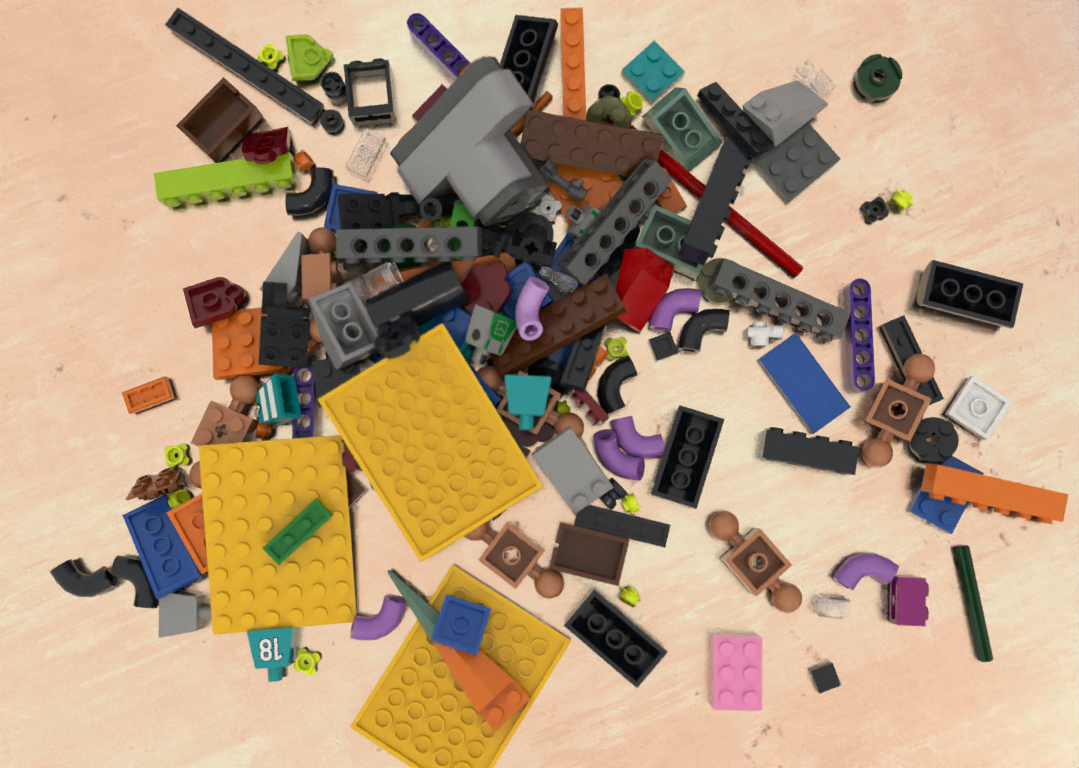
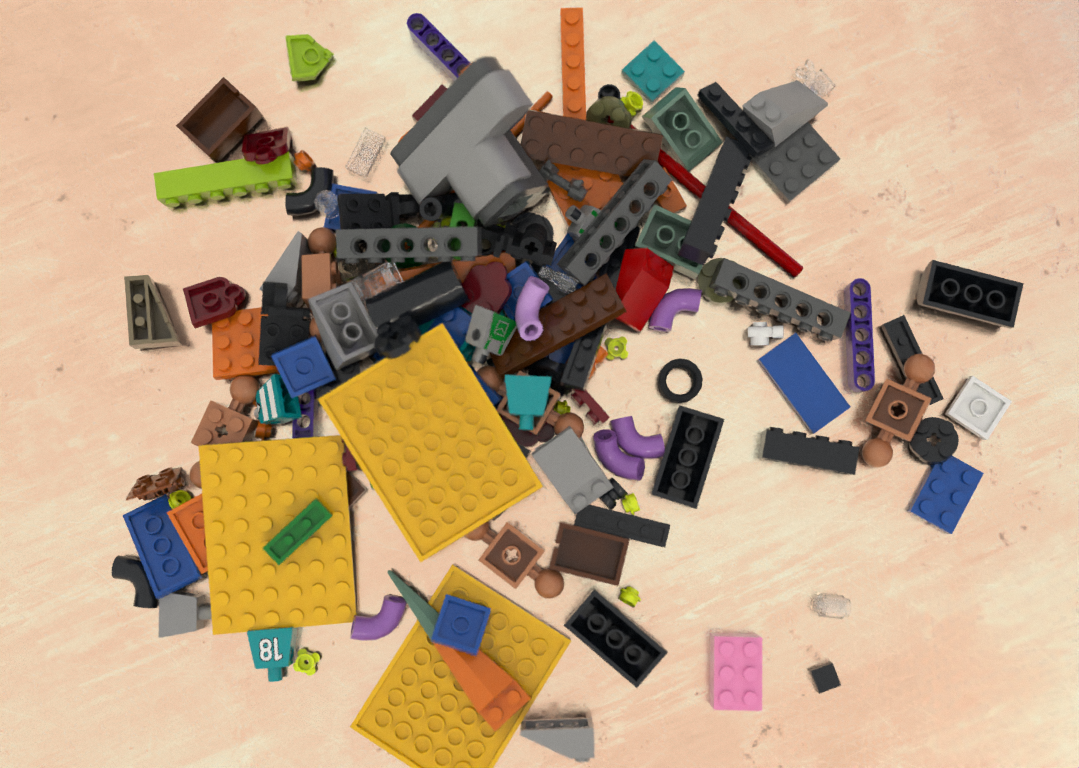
(81, 584): black cylinder -> none
(147, 316): none -> dark tan wedge
(148, 395): orange plate -> none
(170, 452): neon yellow plate -> none
(244, 65): black plate -> none
(269, 50): neon yellow plate -> none
(303, 366): none -> blue plate
(330, 83): black wheel -> none
(331, 209): none -> clear brick
(334, 126): black plate -> none
(374, 112): black window -> none
(529, 50): black brick -> none
(550, 214): white plate -> none
(565, 736): none -> light grey slope
(611, 383): black cylinder -> none
(663, 346): black tile -> none
(692, 368): none -> black tyre
(700, 324): black cylinder -> none
(772, 563): nougat brick -> none
(865, 565): medium lavender cylinder -> none
(881, 206): black plate -> none
(882, 65): dark green plate -> none
(903, 199): neon yellow plate -> none
(908, 601): magenta brick -> none
(974, 603): dark green axle -> none
(994, 492): orange brick -> none

